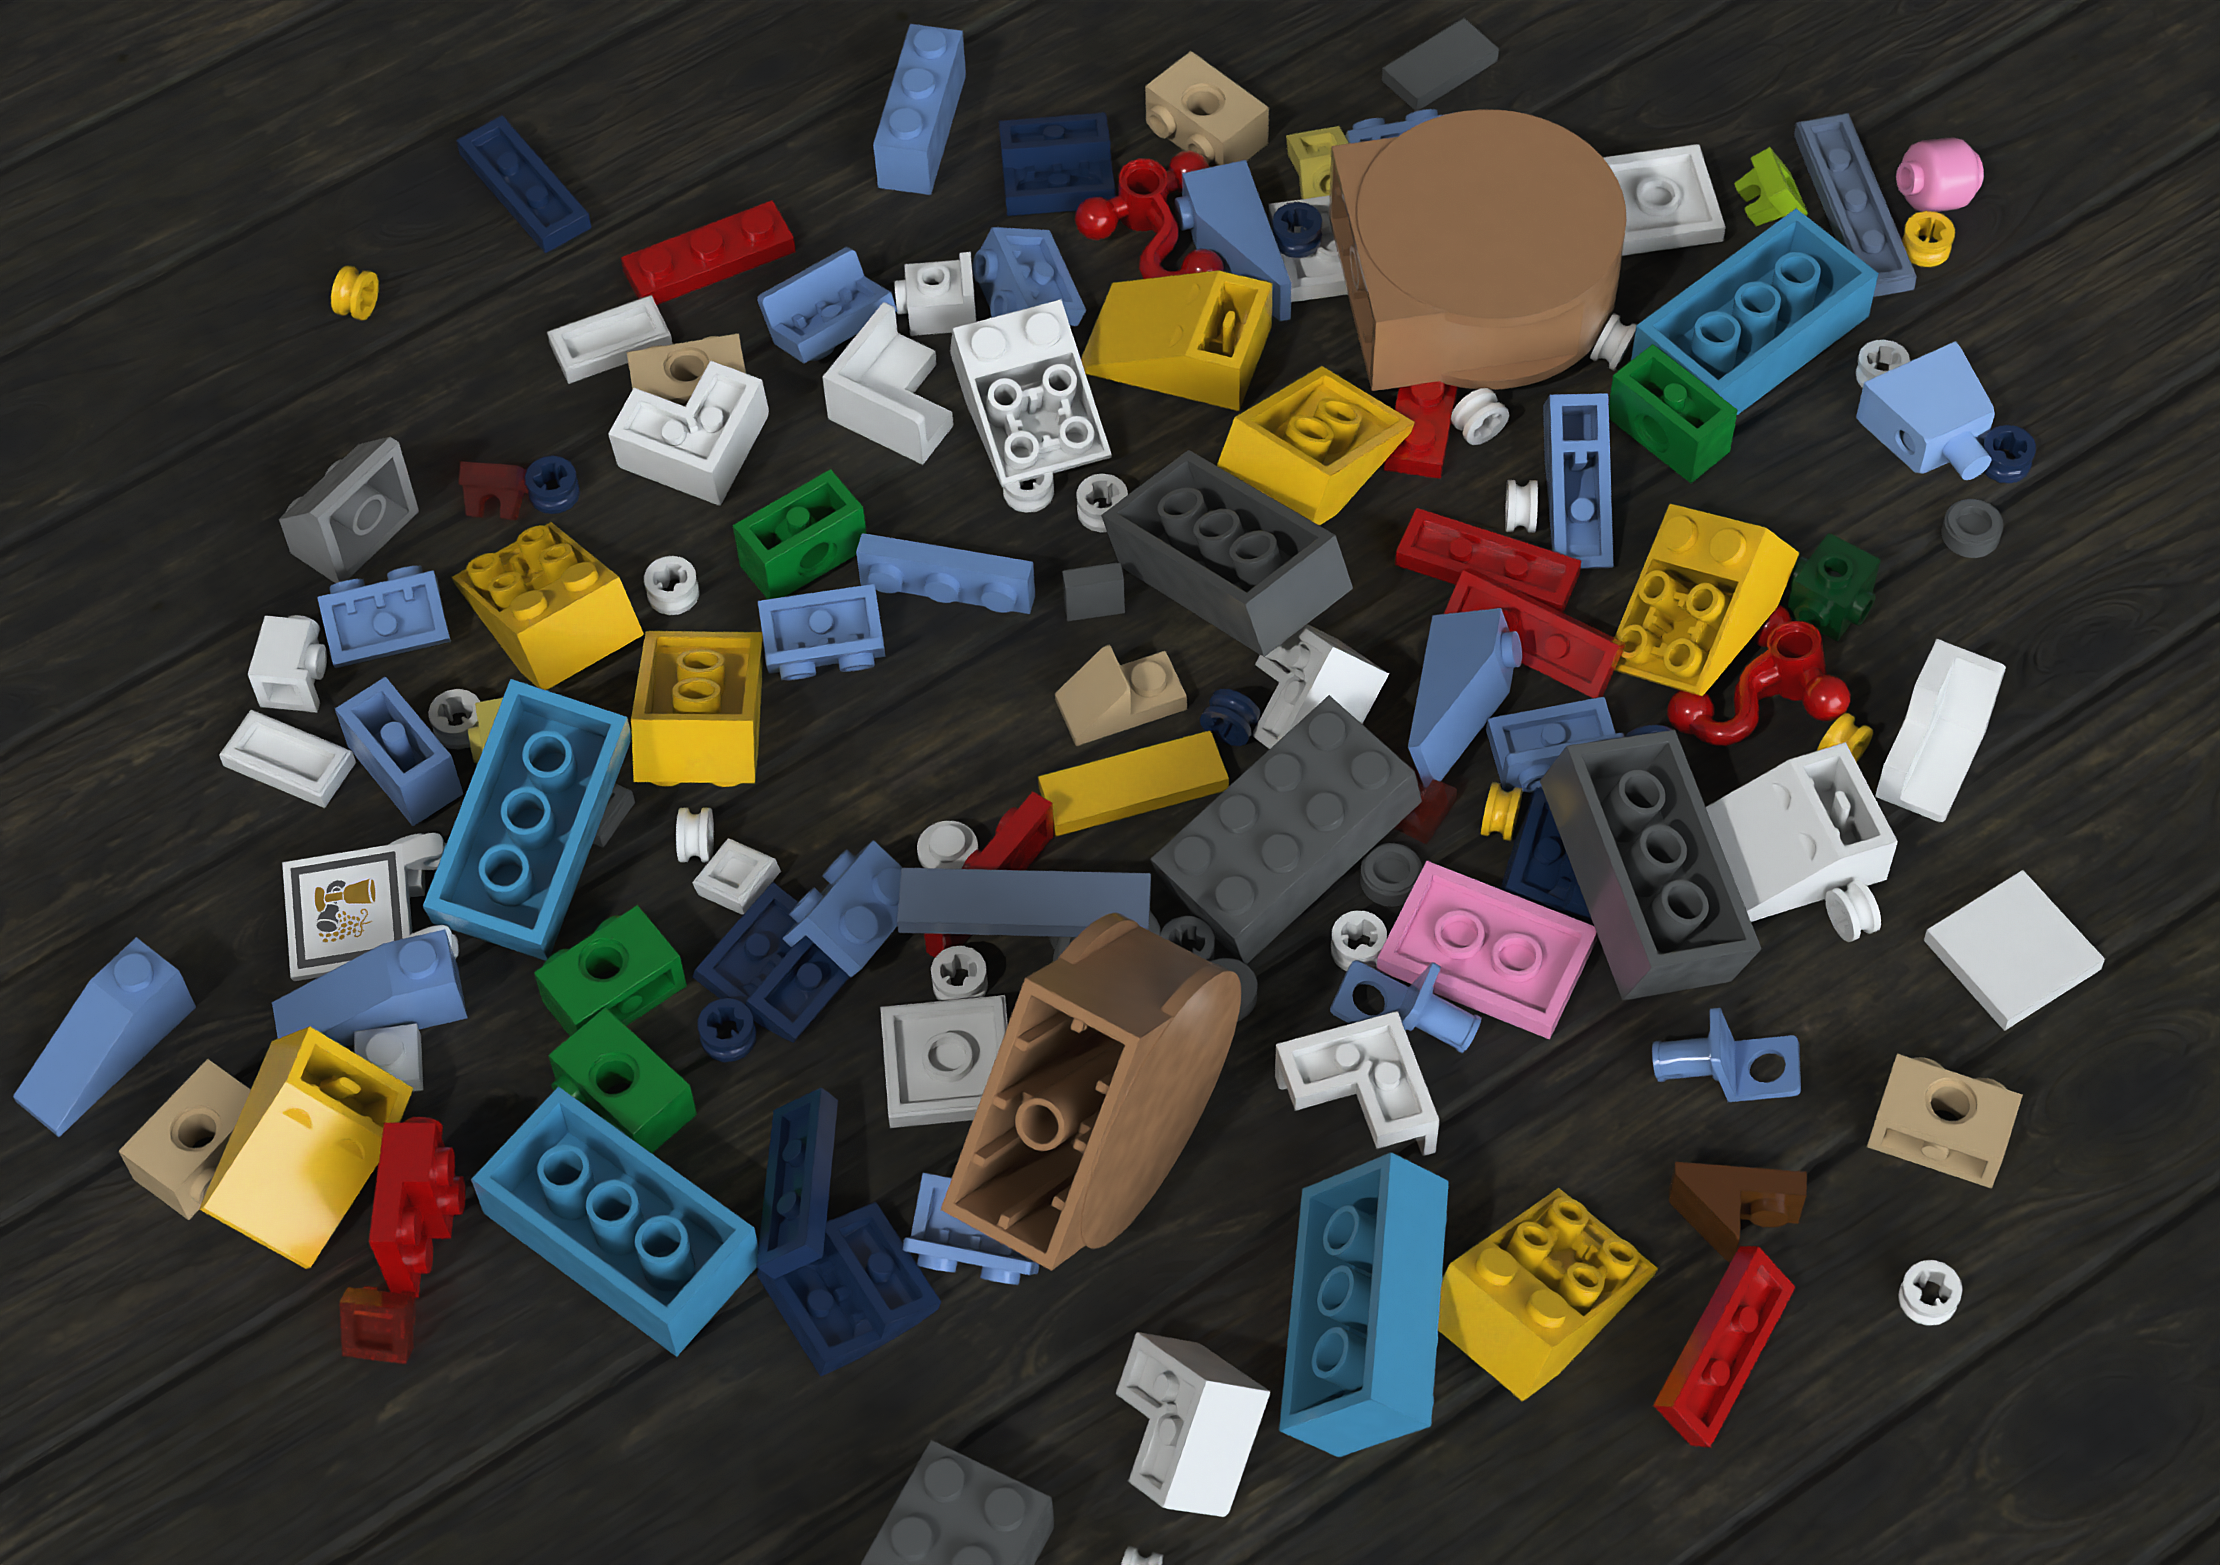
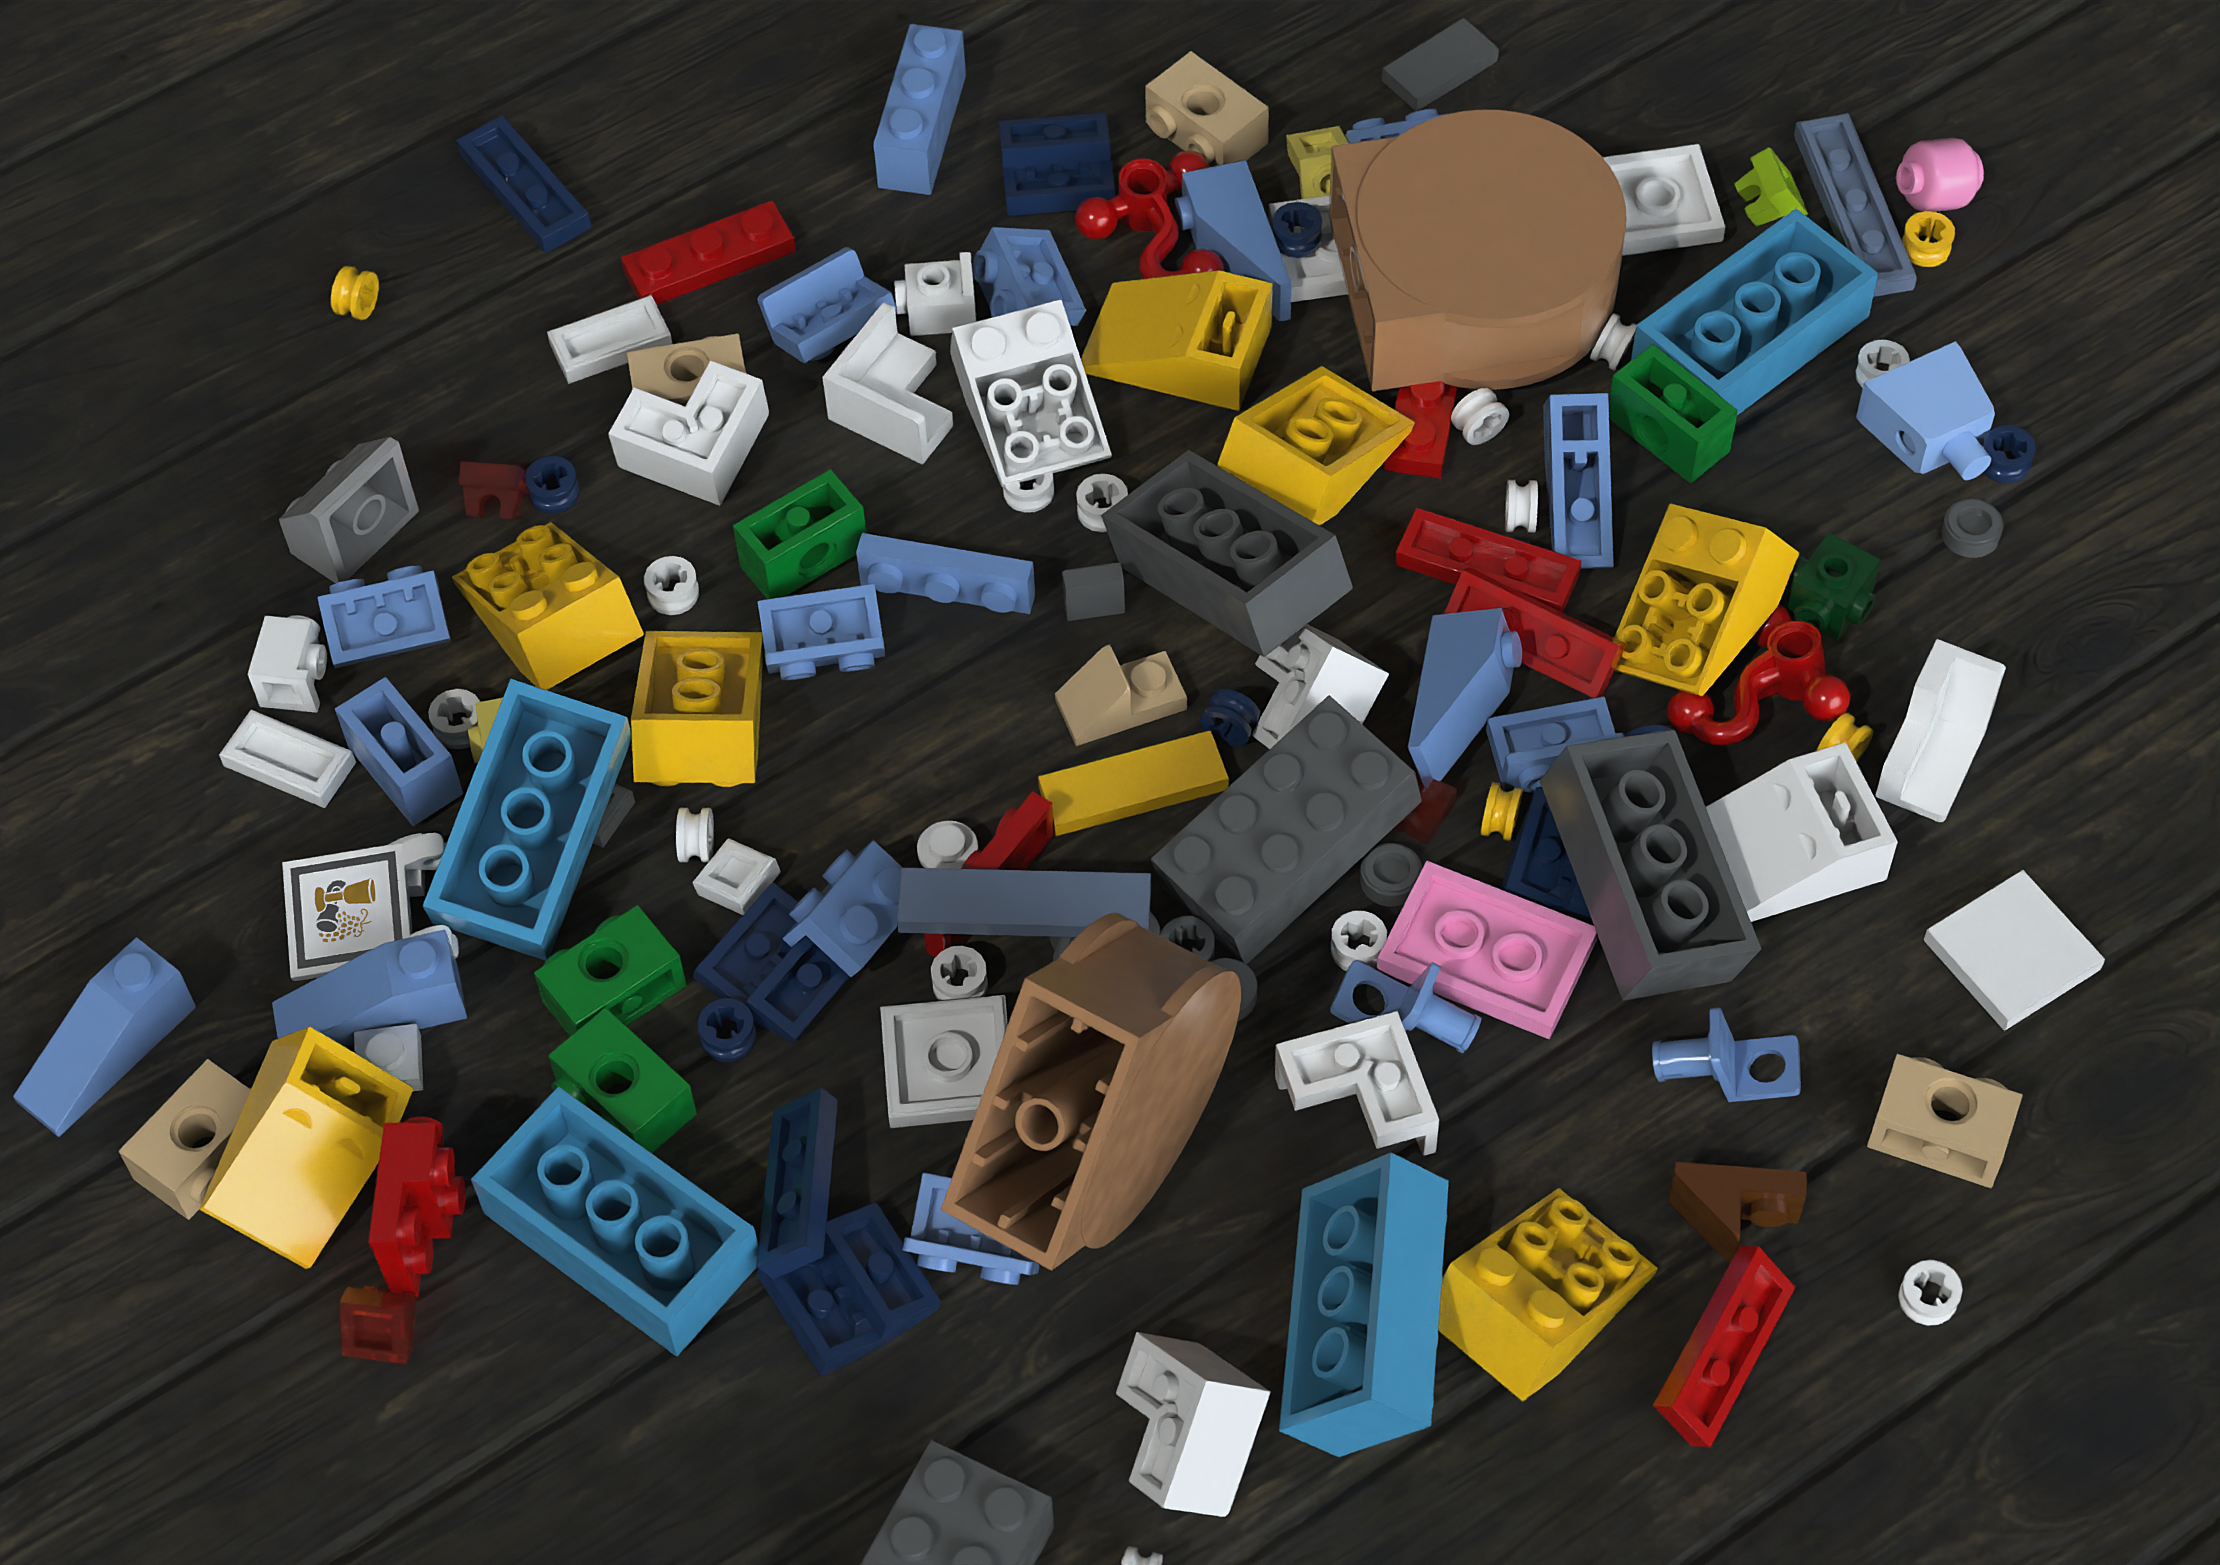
(1853, 910): white bush -> none

